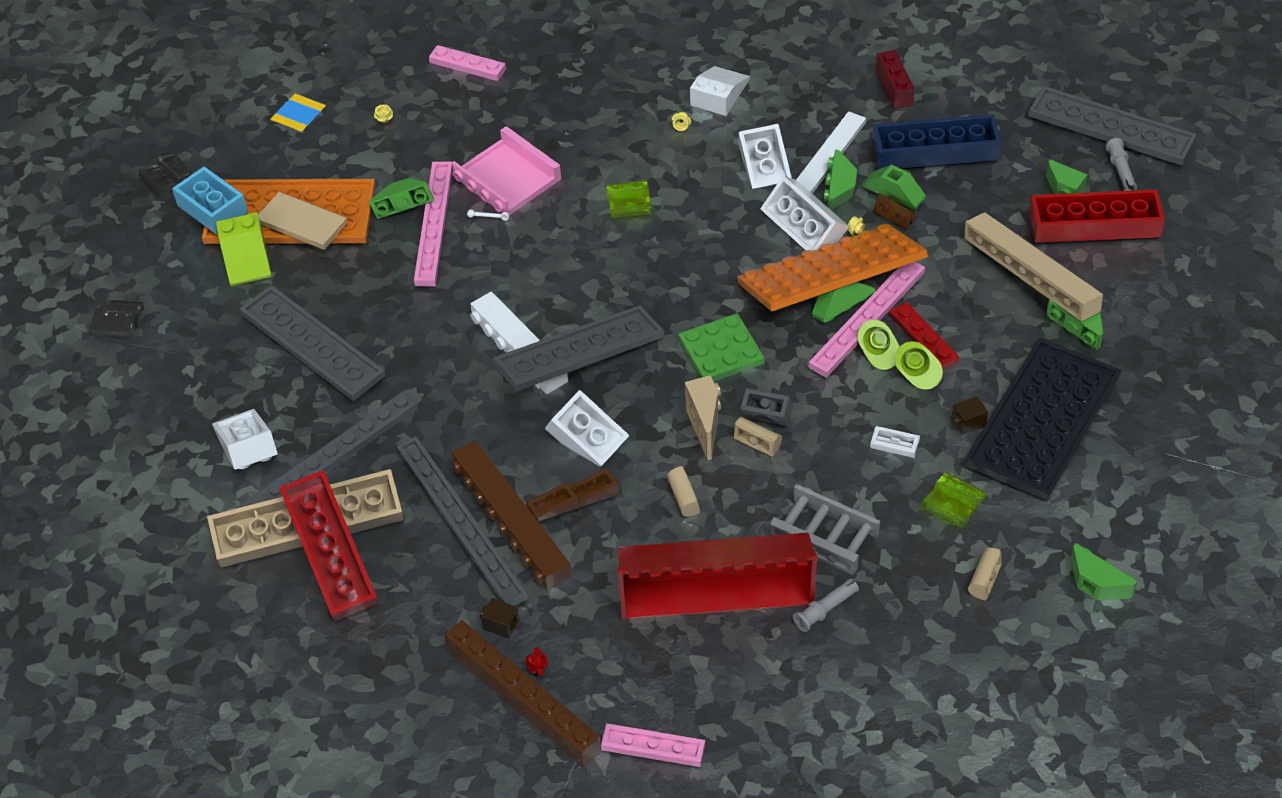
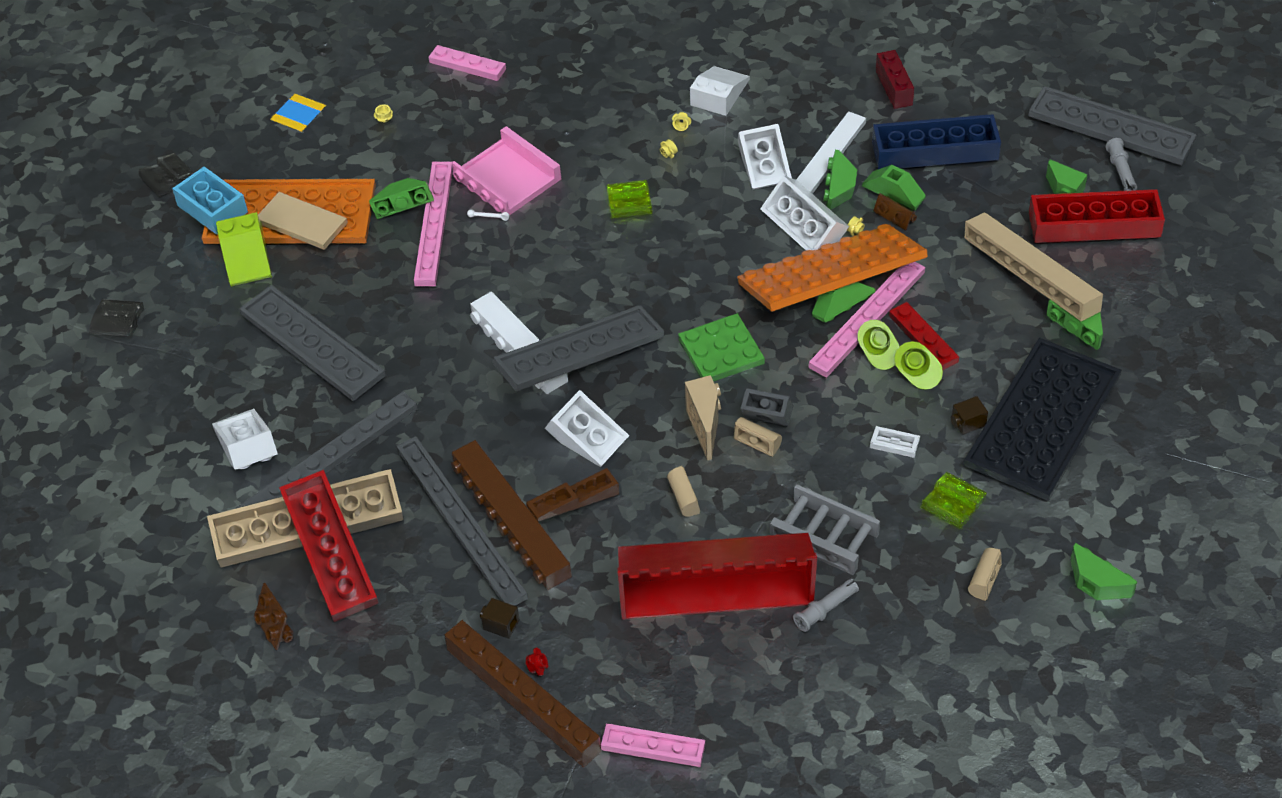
(272, 618): none -> reddish brown hinge
(668, 148): none -> light yellow plate

